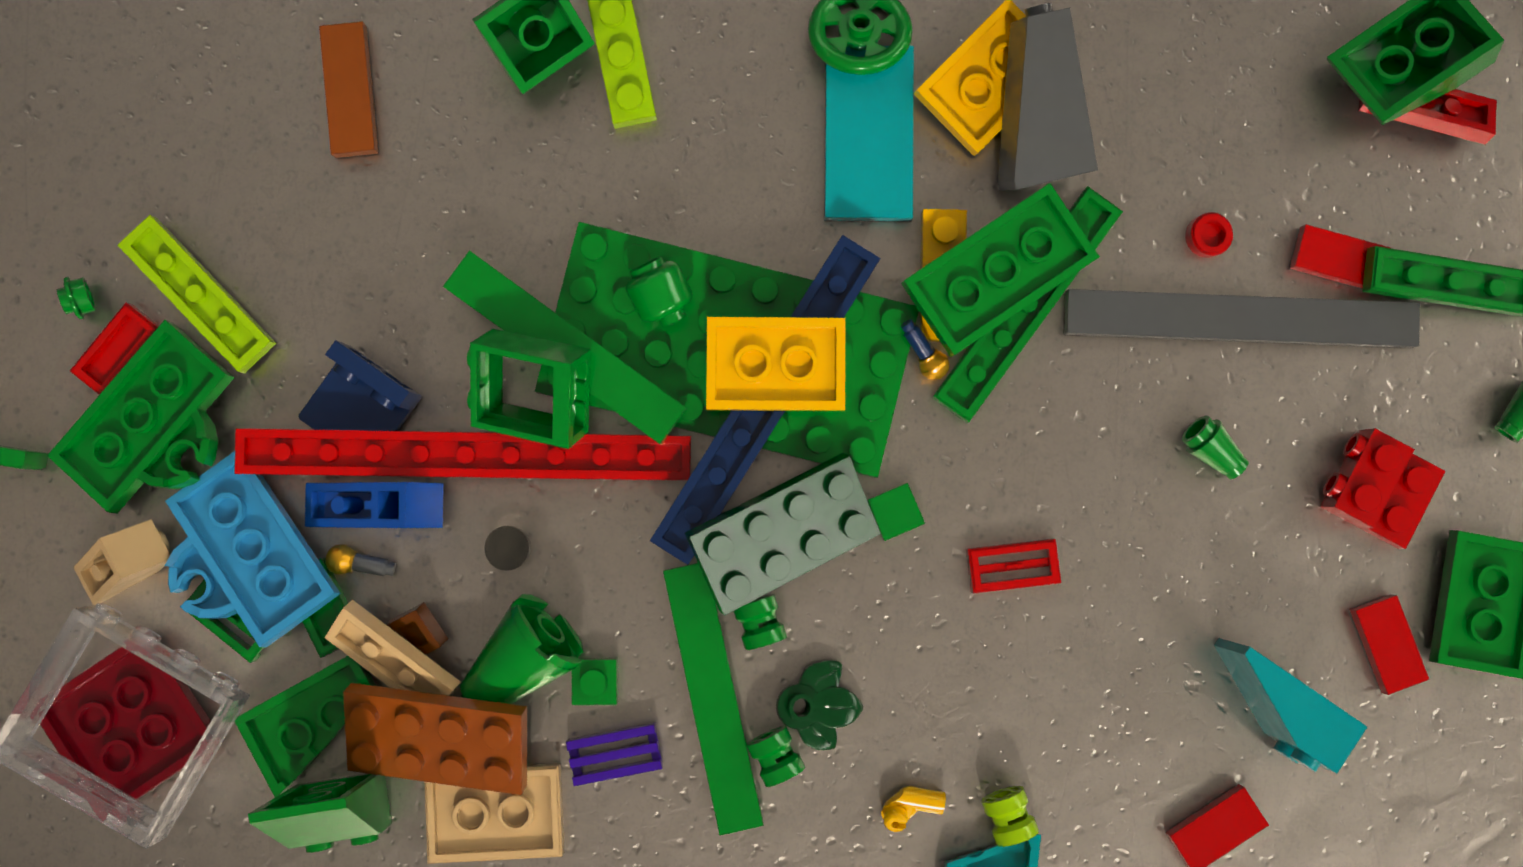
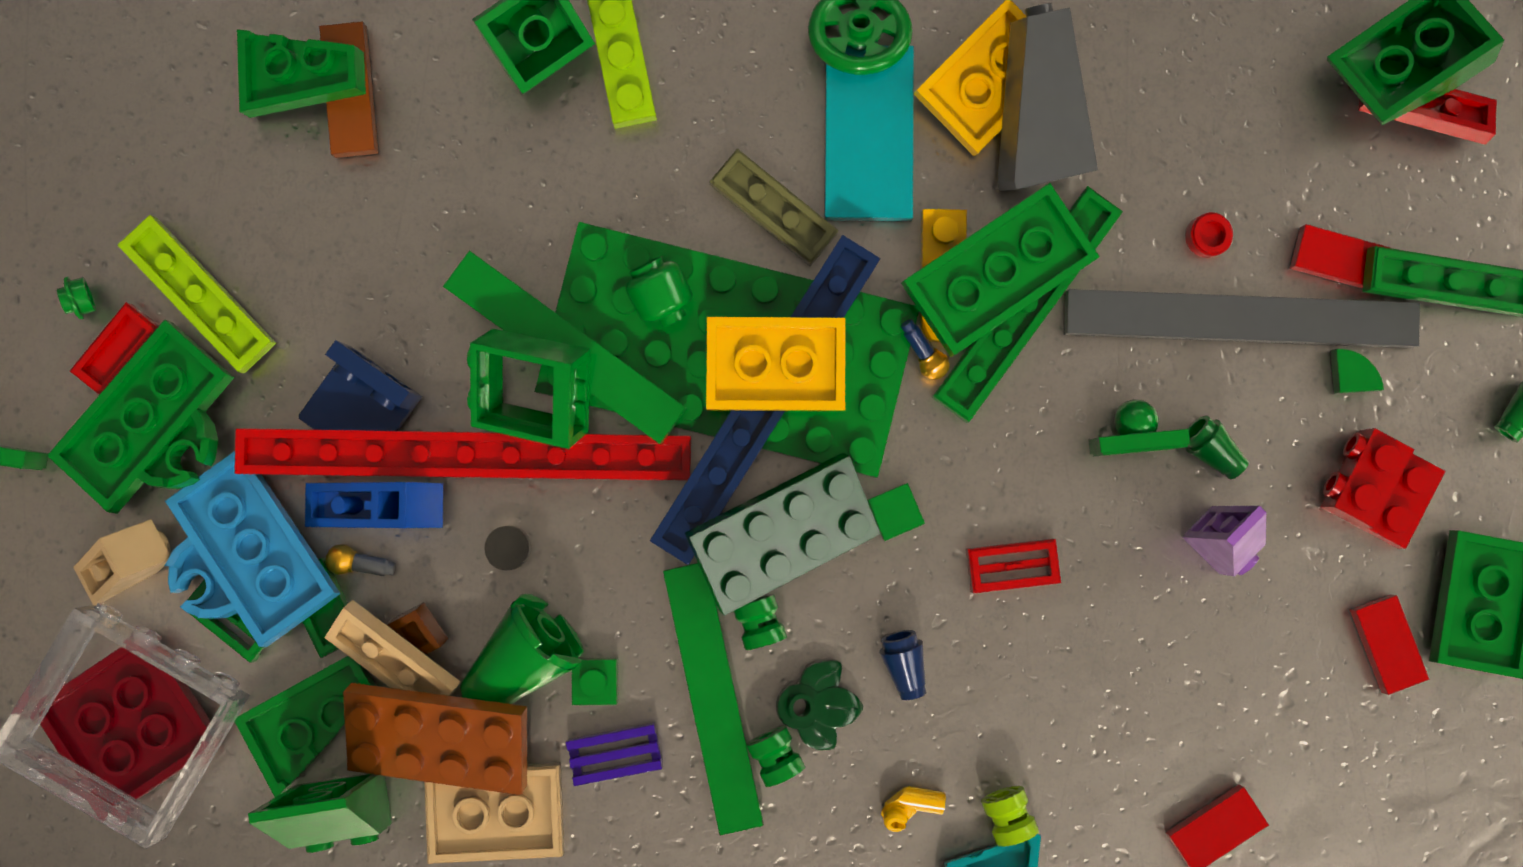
(294, 74): none -> green wing
(773, 207): none -> olive tile
(905, 663): none -> dark blue cone
(1137, 426): none -> green tile
(1229, 538): none -> medium lavender slope
(1293, 714): teal slope -> none
(1353, 373): none -> green tile

